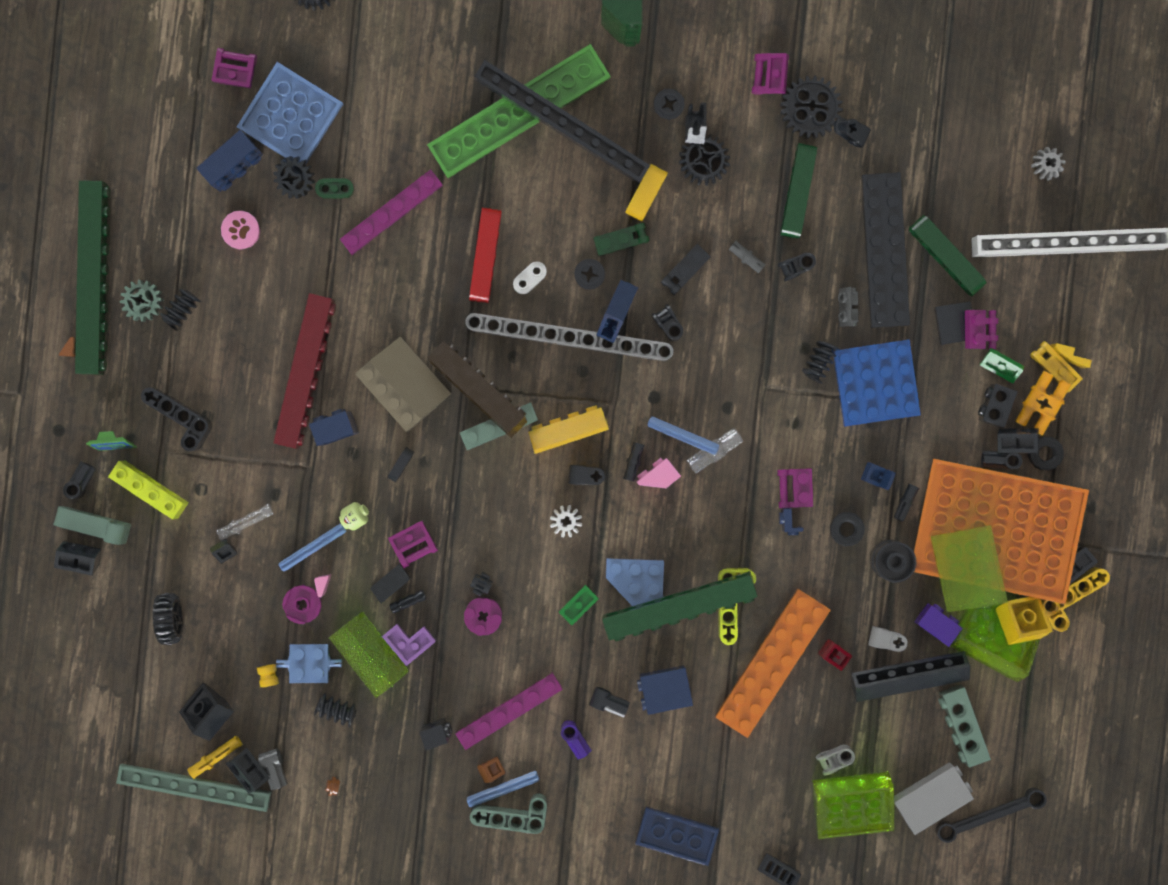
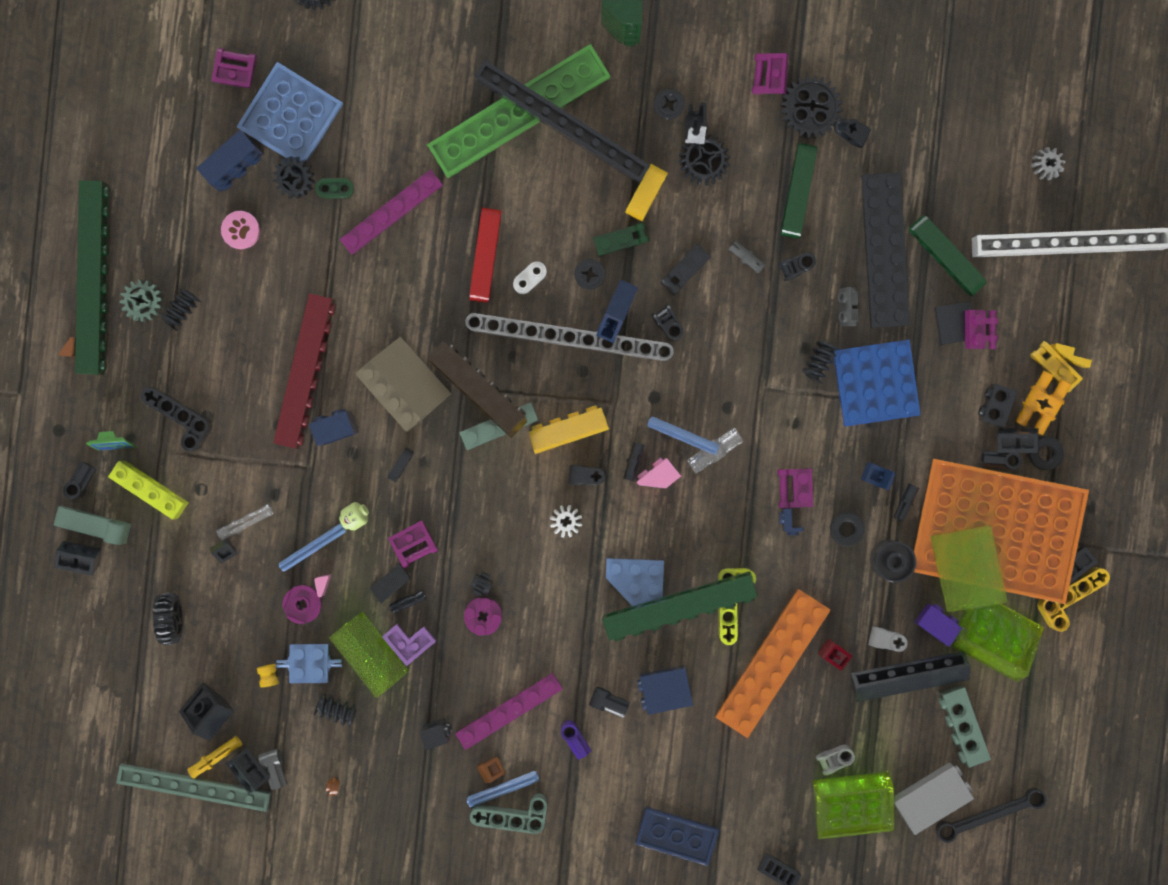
(578, 604): green plate -> none
(1001, 365): green plate -> none
(1023, 620): yellow brick -> none

